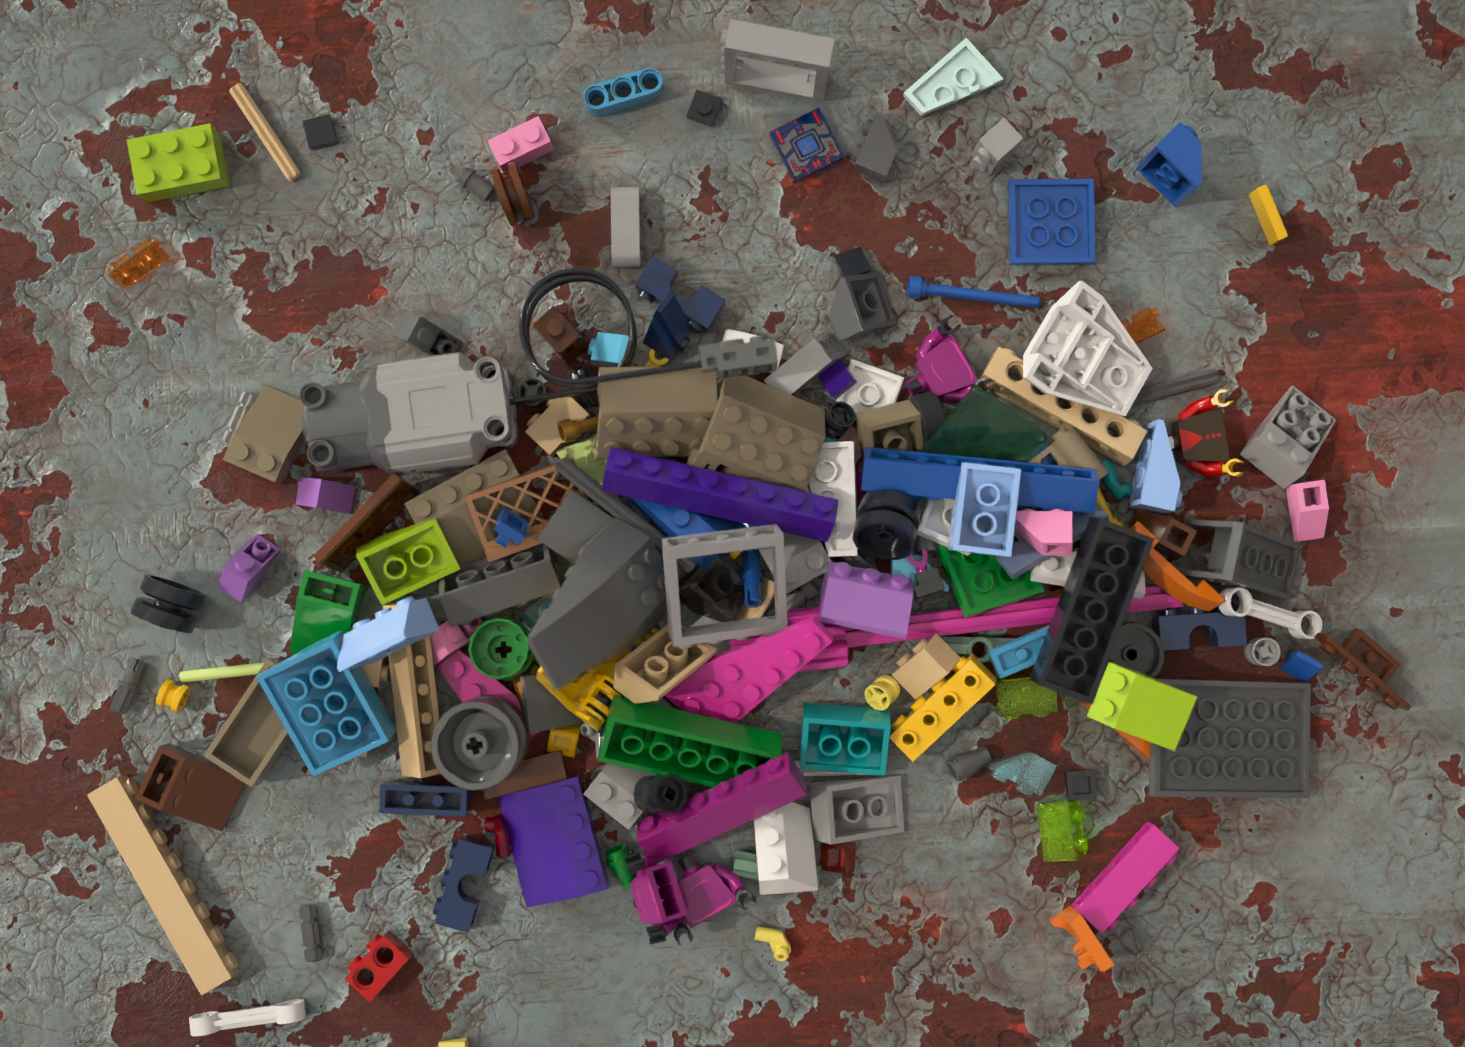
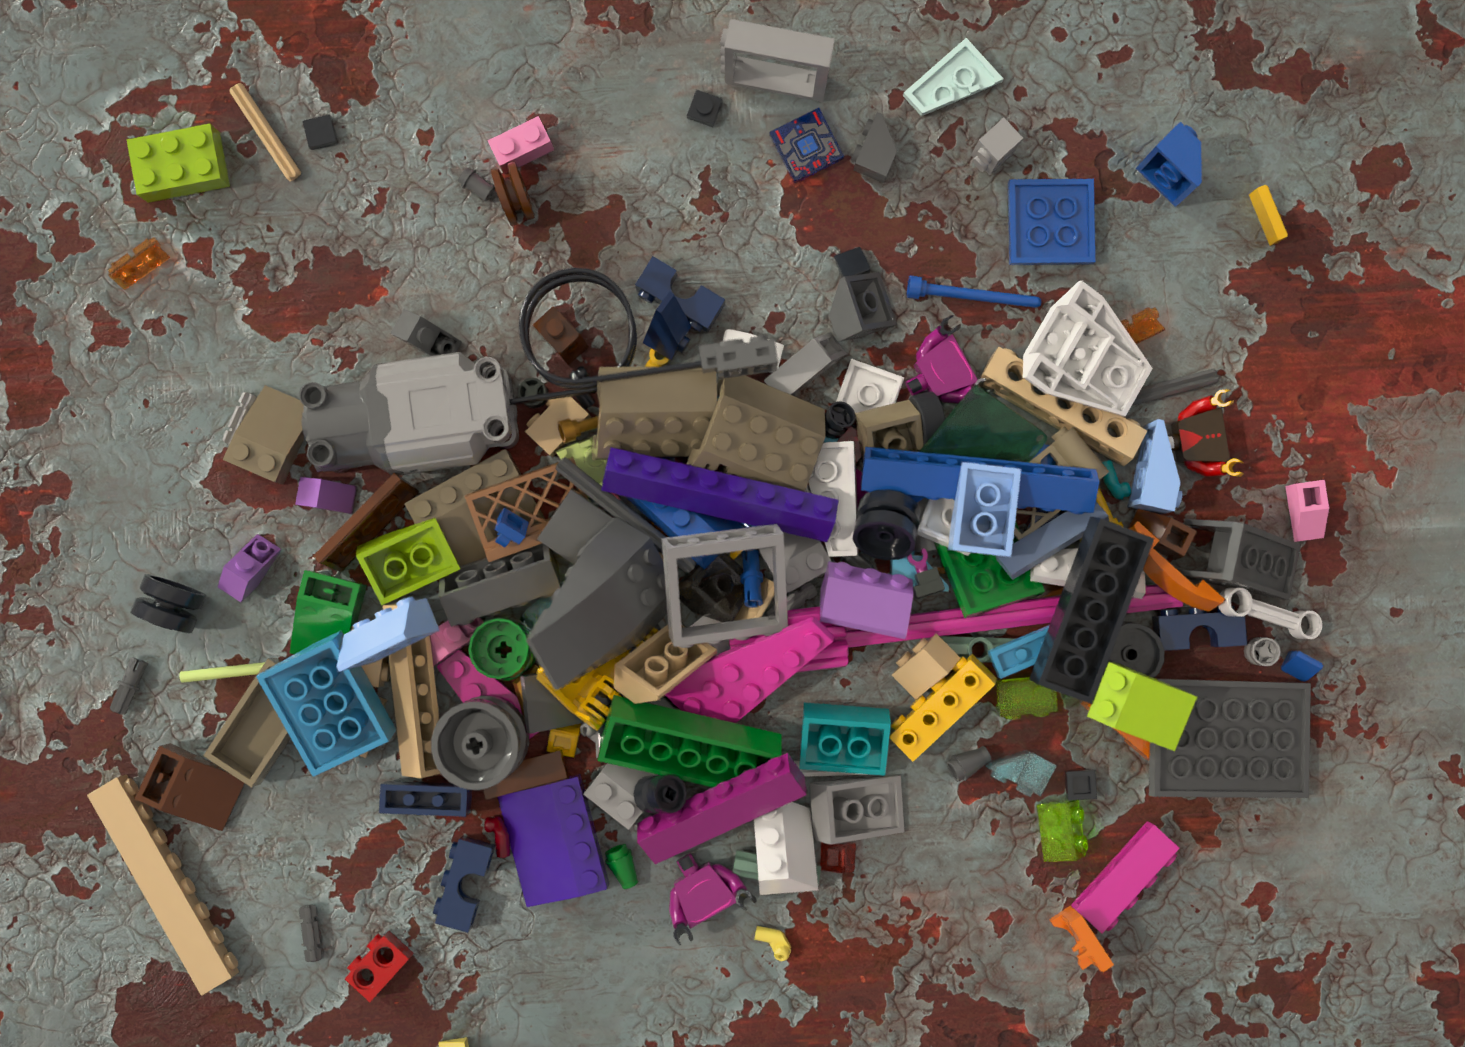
(173, 696): yellow wheel -> none
(213, 1021): white piece -> none
(608, 349): medium azure slope -> none
(625, 227): light grey beam -> none
(633, 82): dark azure beam -> none
(655, 895): magenta torso -> none
(837, 379): dark purple tile -> none
(882, 692): light yellow wheel -> none
(1046, 530): bright pink slope -> none
(1288, 438): light grey slope -> none
(1369, 661): reddish brown bracket -> none

